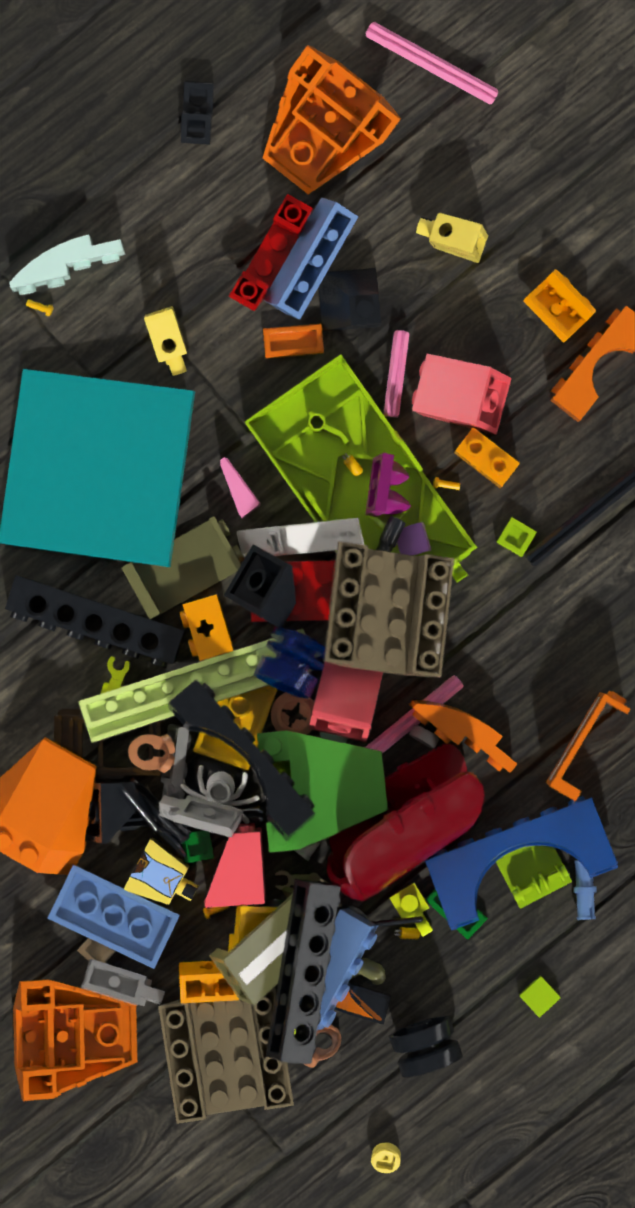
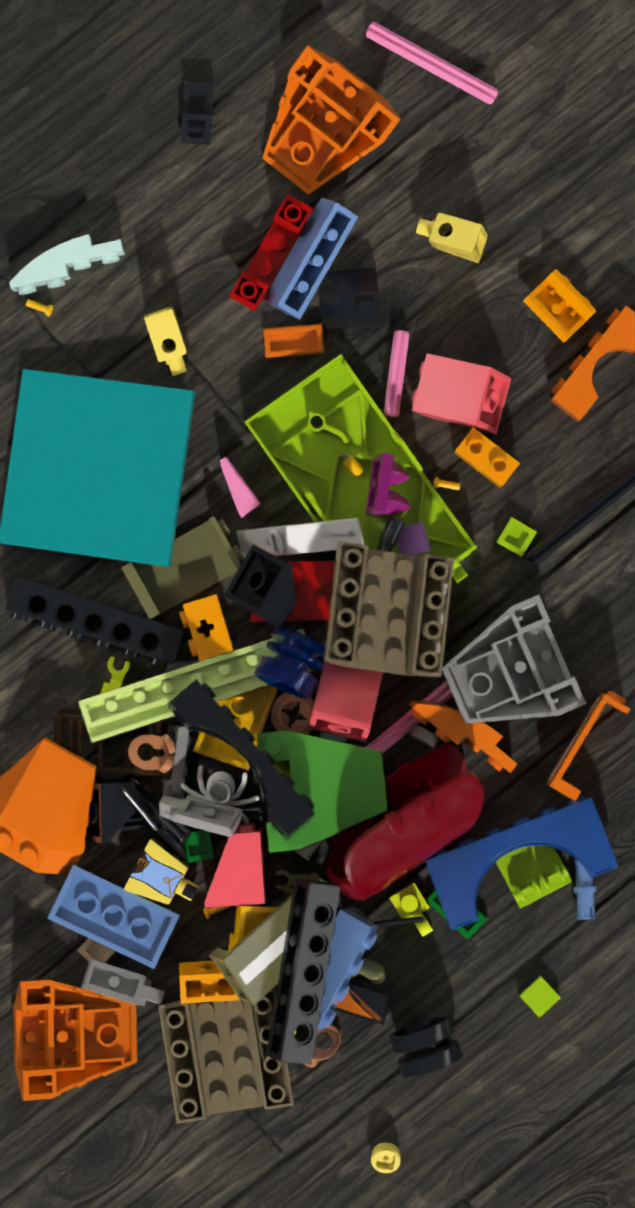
(408, 933): yellow piece -> none
(513, 670): none -> light grey wedge

